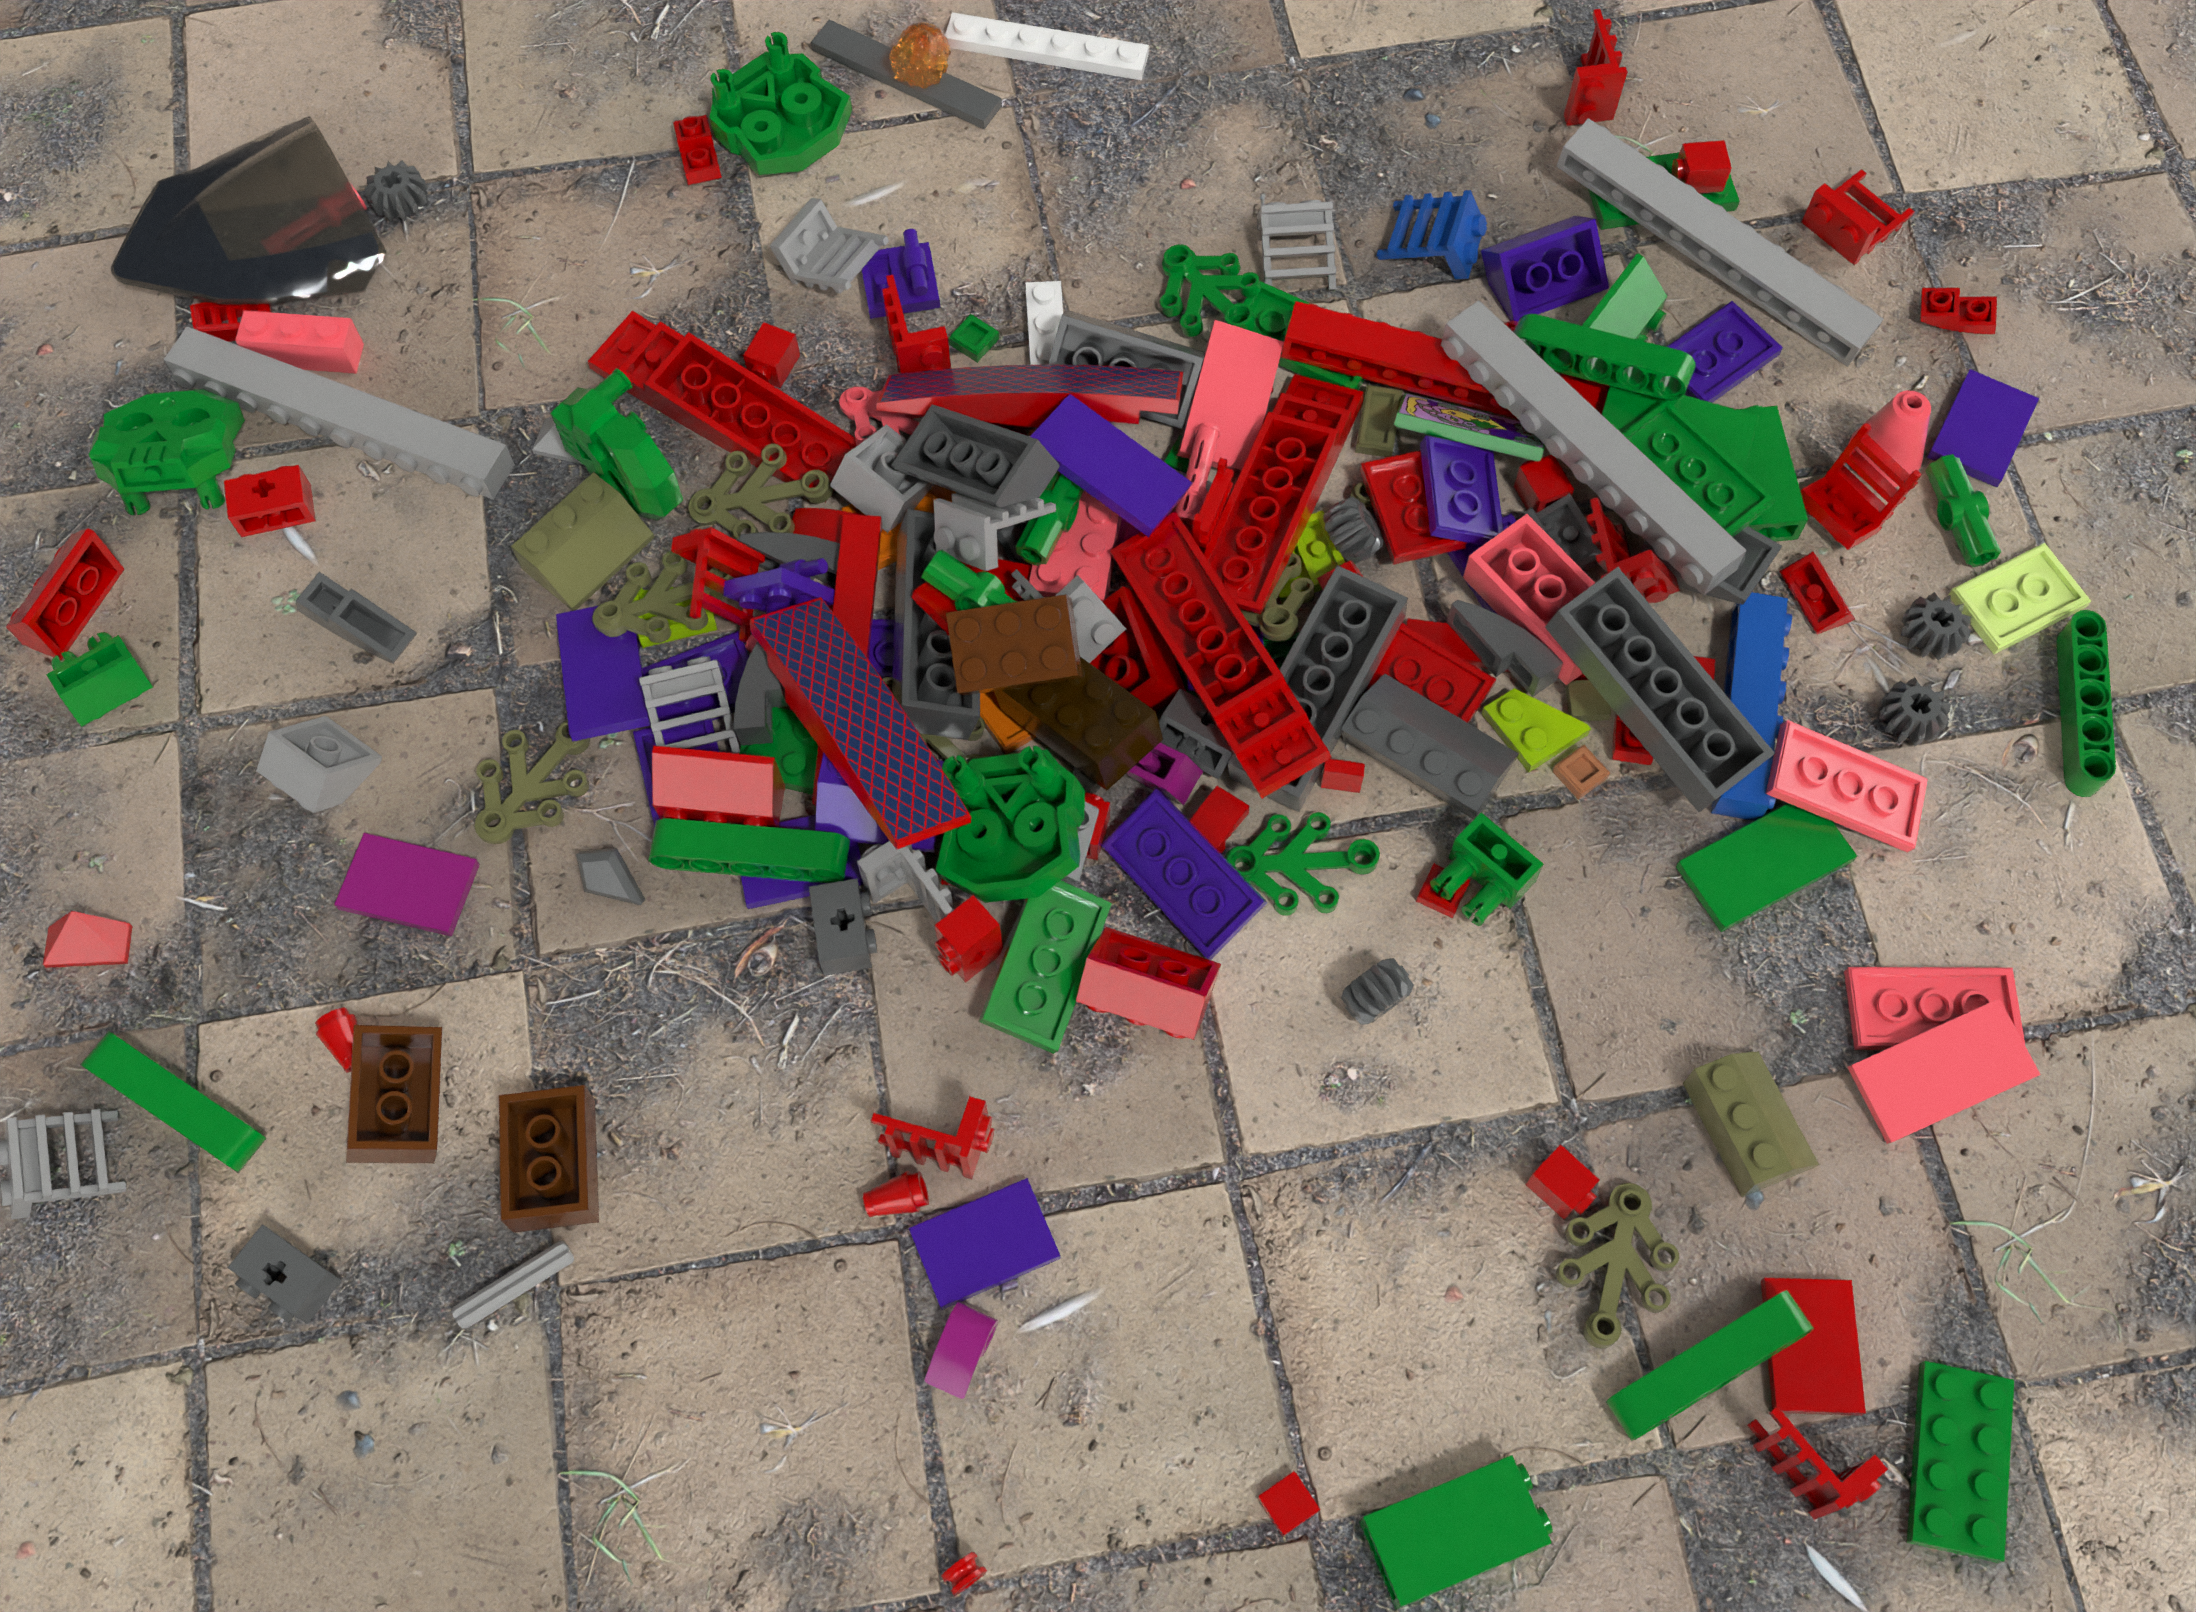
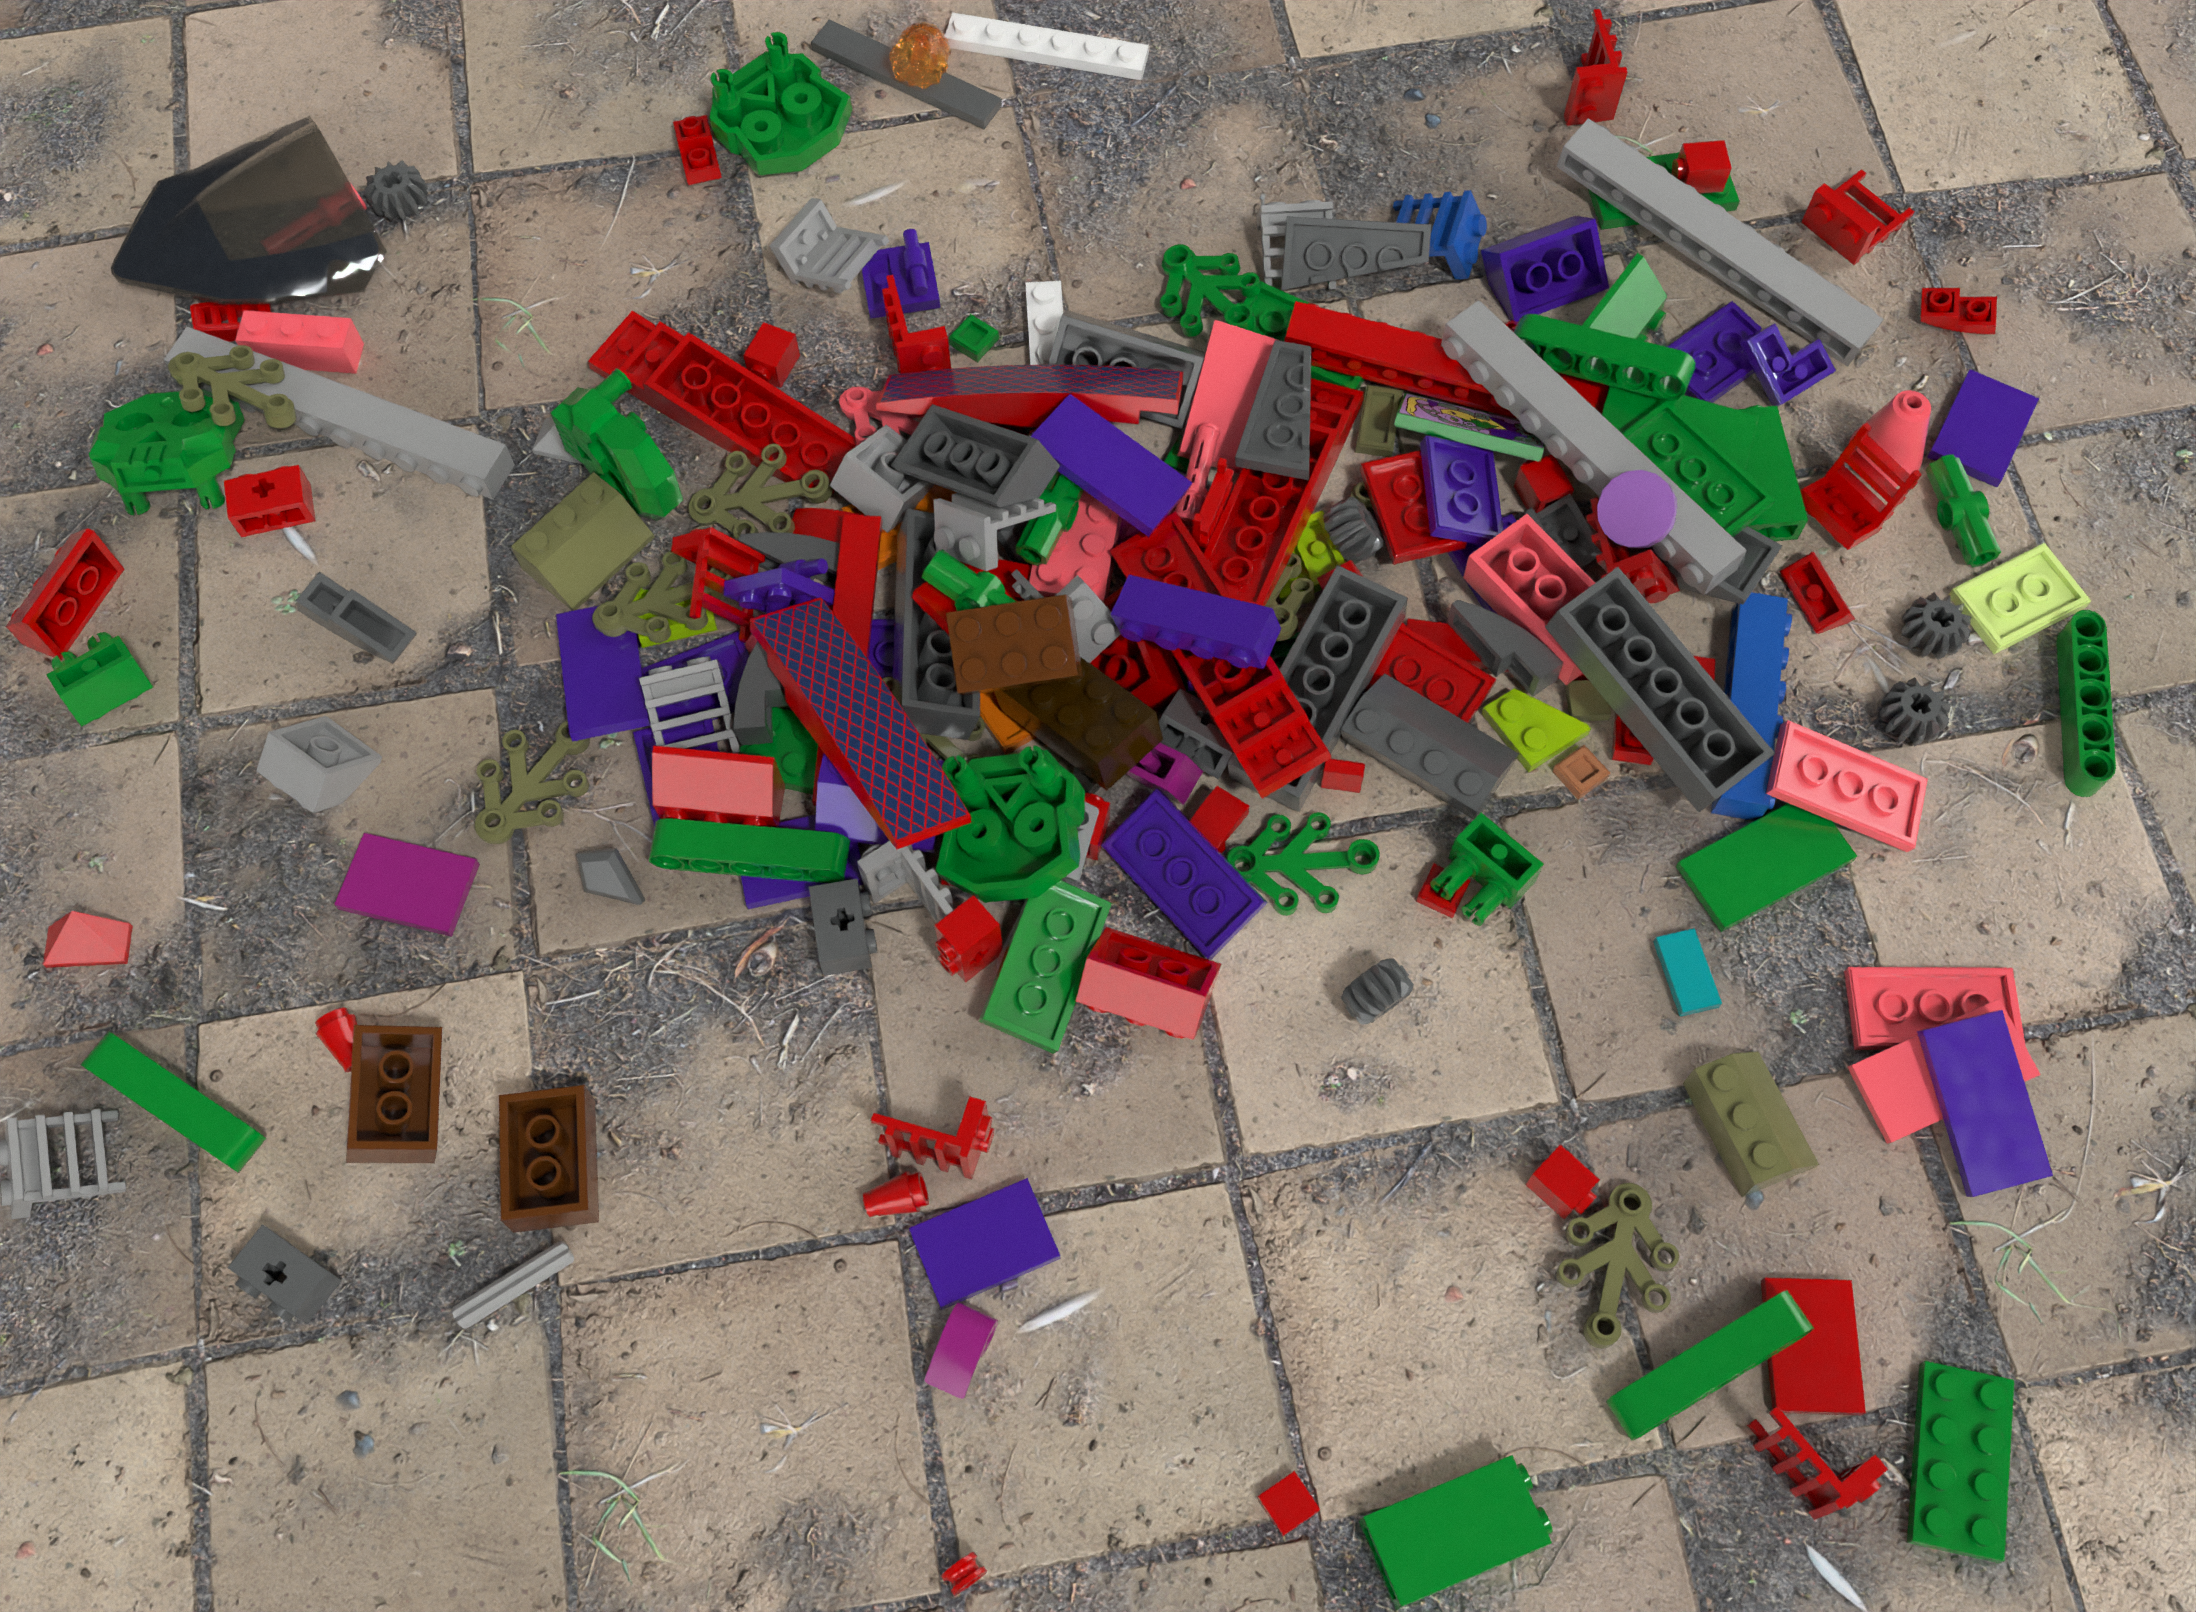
(192, 369): none -> olive plant
(1196, 622): none -> dark purple brick
(1279, 421): none -> dark grey wing
(1340, 248): none -> dark grey wing
(1637, 509): none -> medium lavender tile
(1687, 972): none -> teal tile
(1779, 371): none -> dark purple brick
(1984, 1103): none -> dark purple tile

